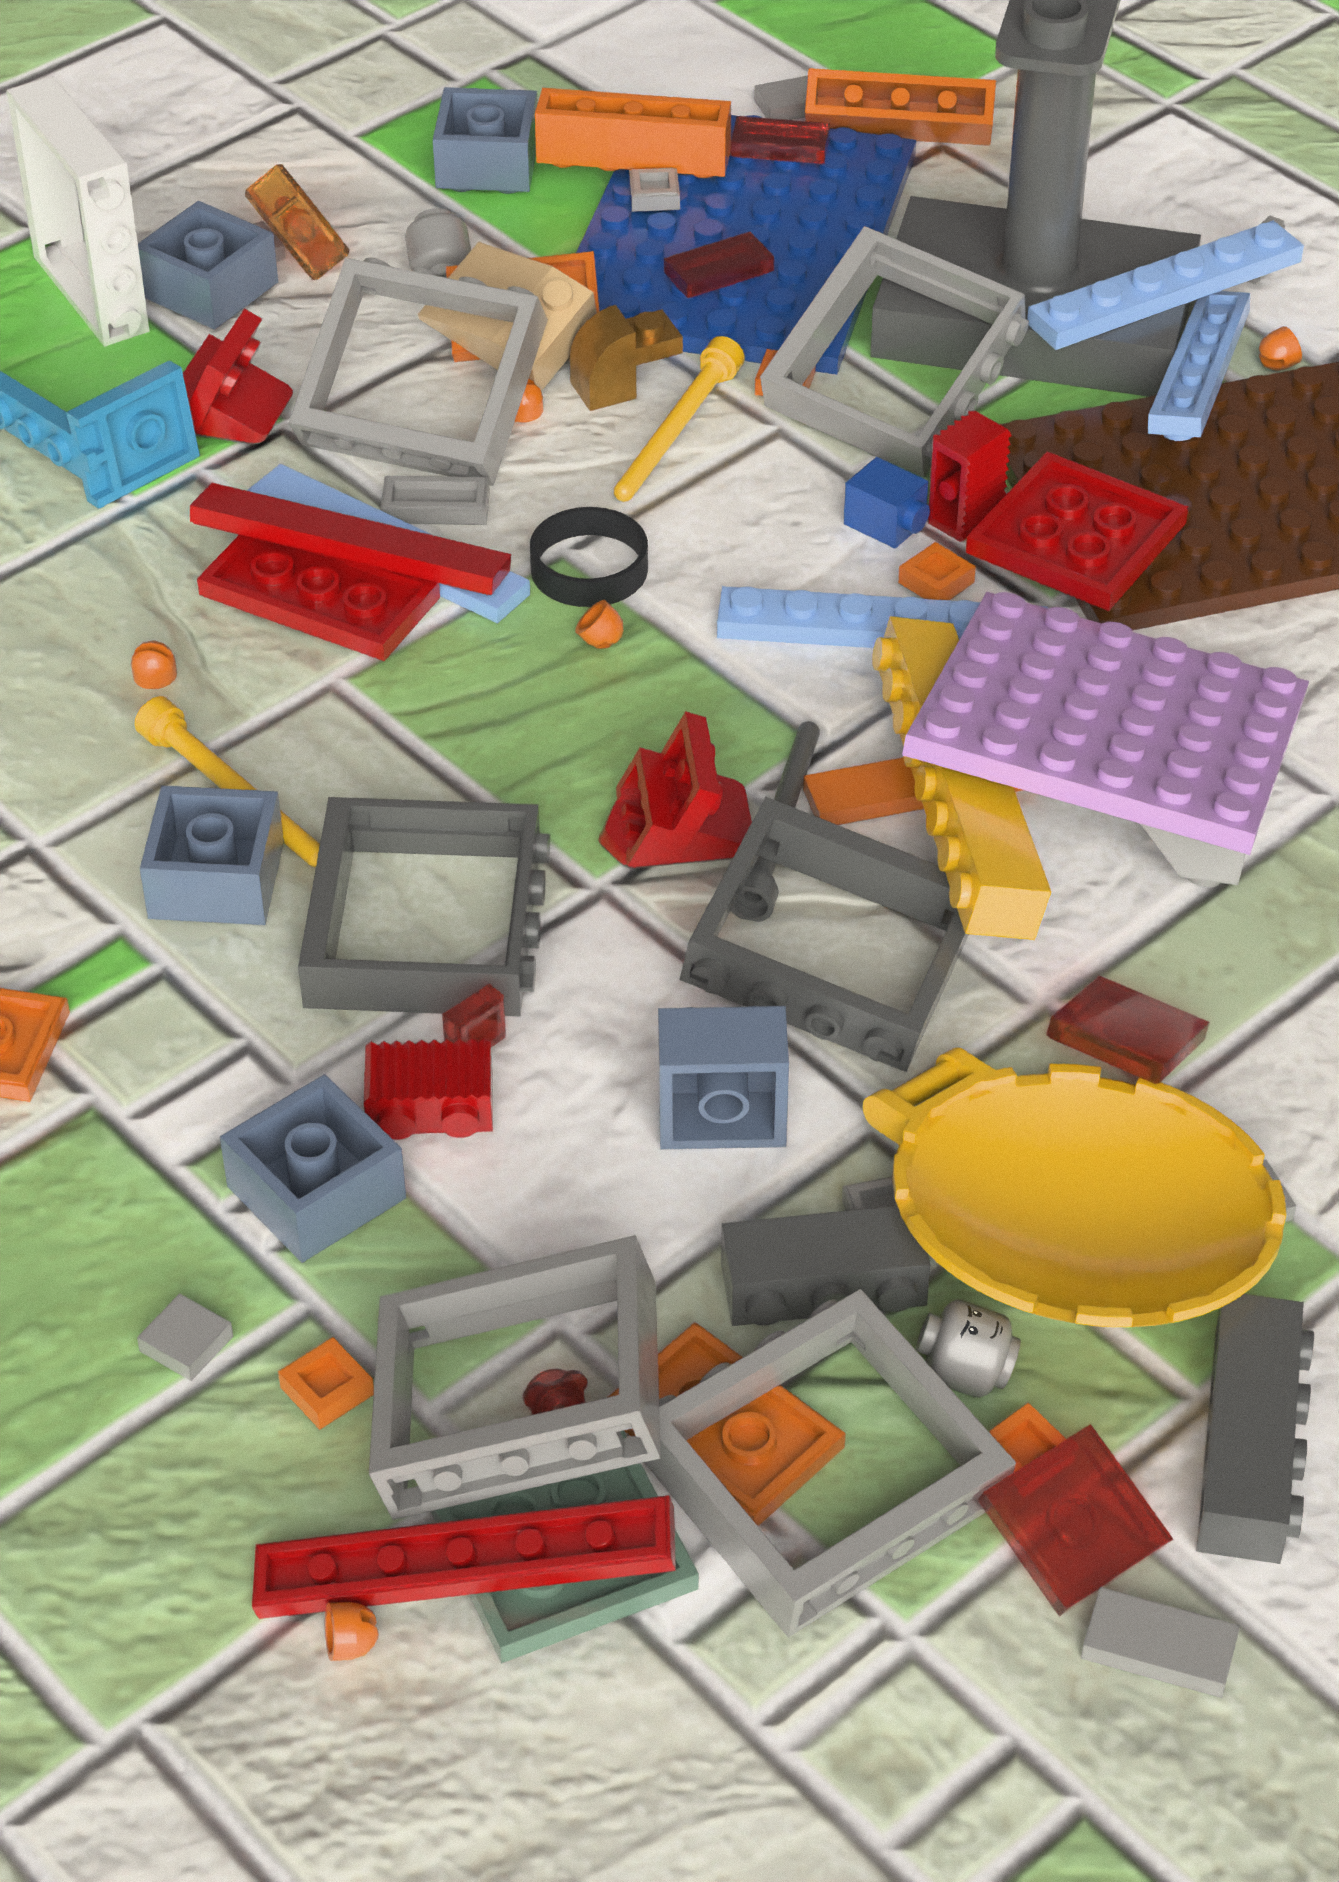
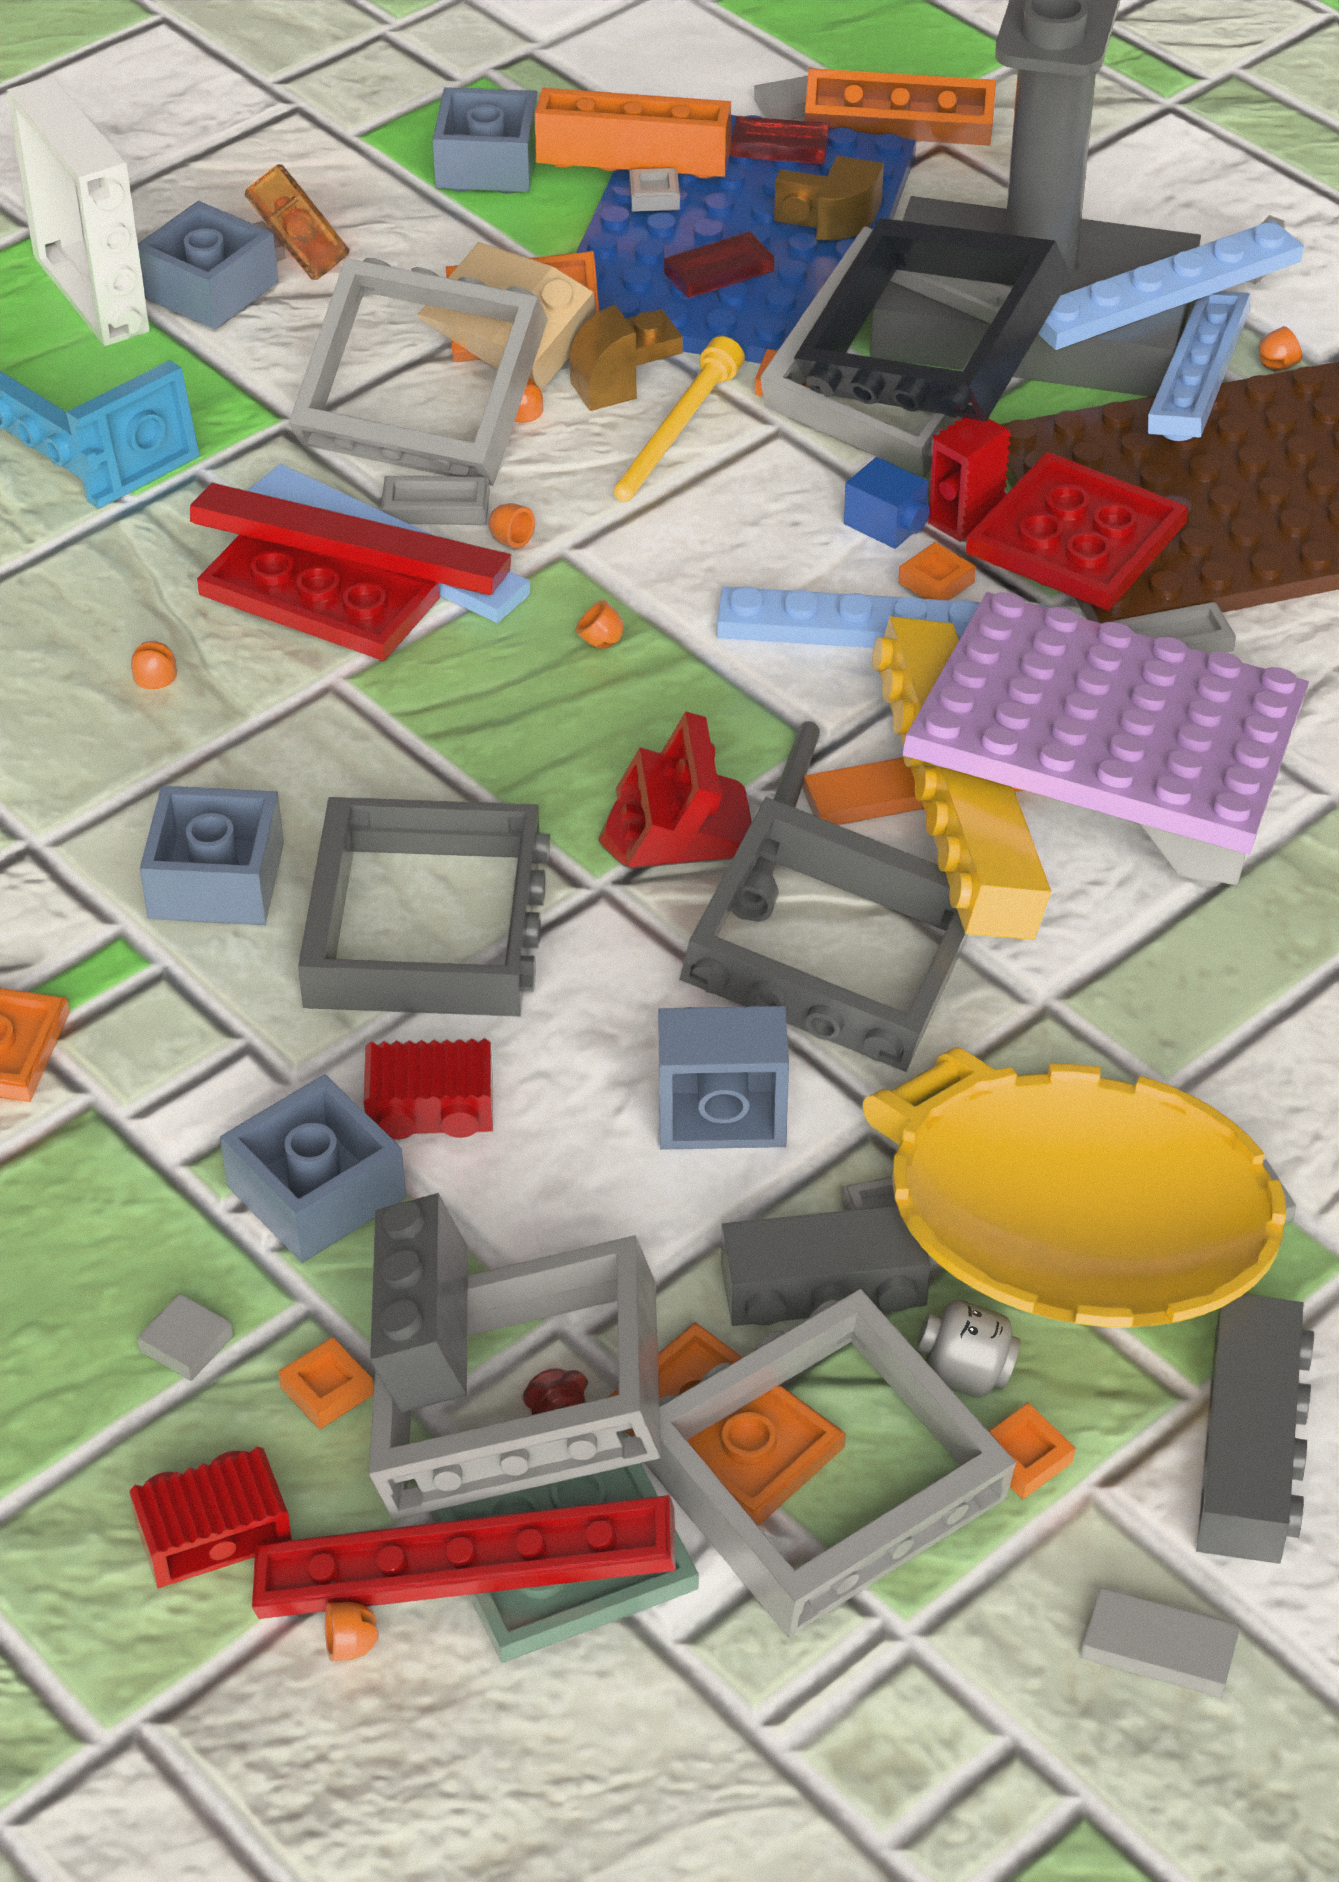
(166, 726): yellow piece -> none
(209, 1515): none -> red brick
(230, 394): red piece -> none
(419, 1303): none -> dark grey brick
(437, 240): light grey head -> none
(477, 1017): clear red tile -> none
(512, 524): none -> orange hinge
(581, 522): black tyre -> none
(834, 203): none -> pearl gold brick
(1026, 263): none -> black window
(1074, 1519): clear red tile -> none
(1127, 1029): clear red tile -> none
(1197, 626): none -> light grey tile

